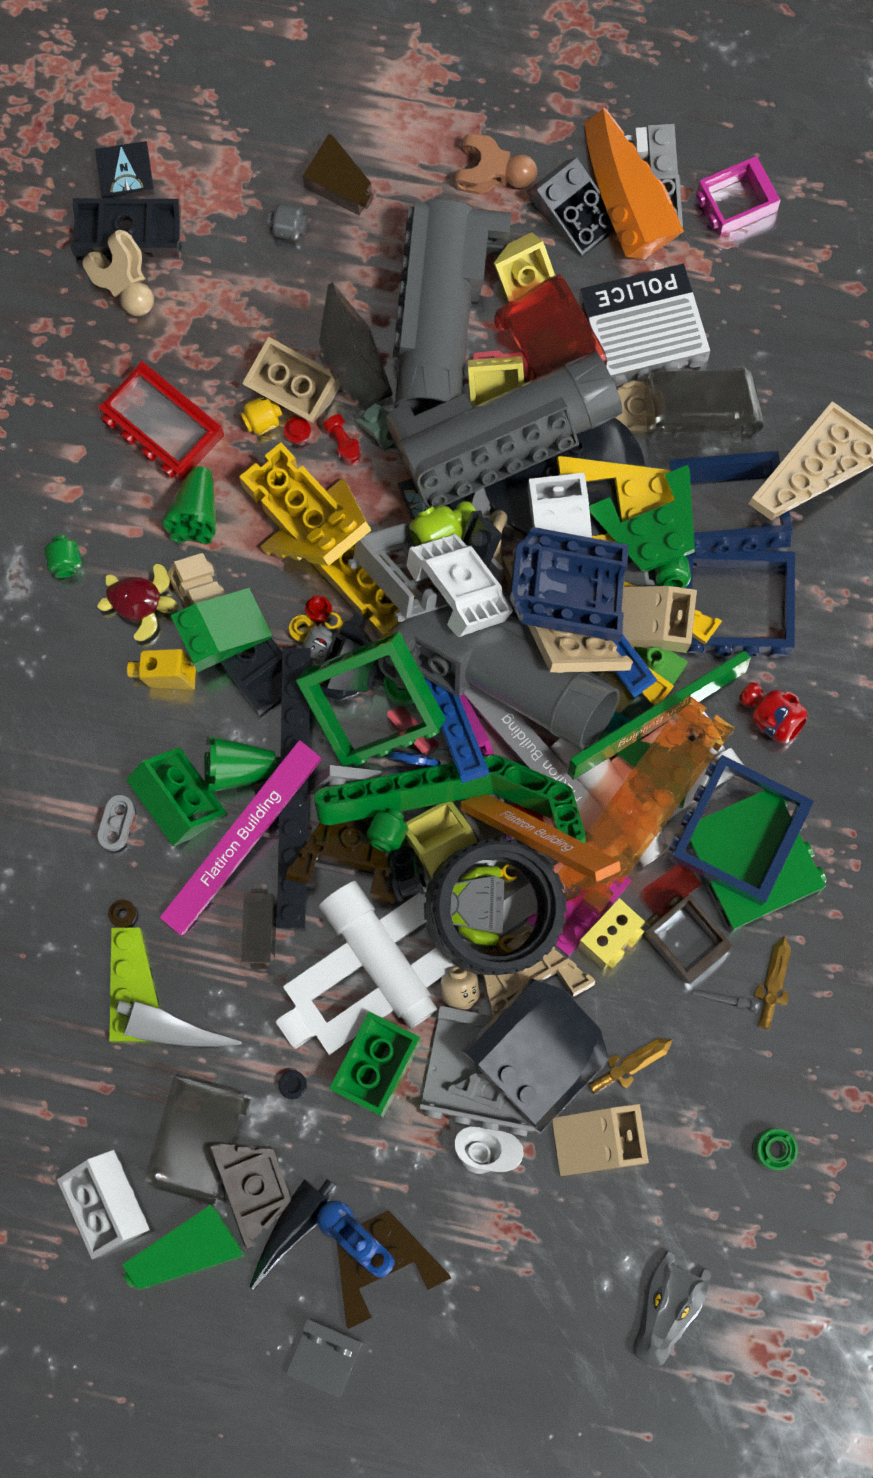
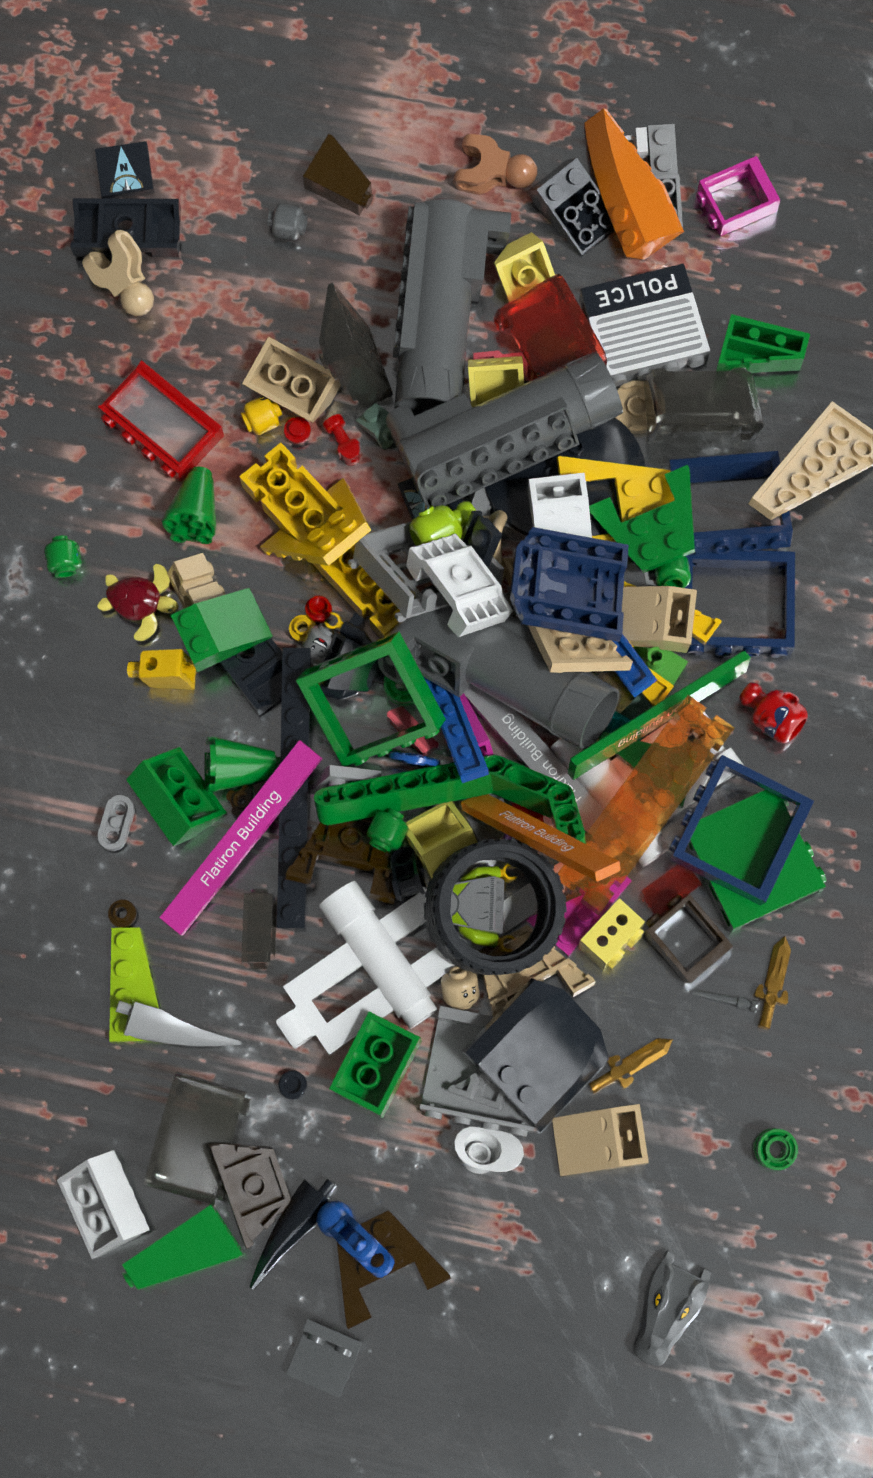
(235, 796): none -> dark brown plate
(761, 347): none -> green wedge

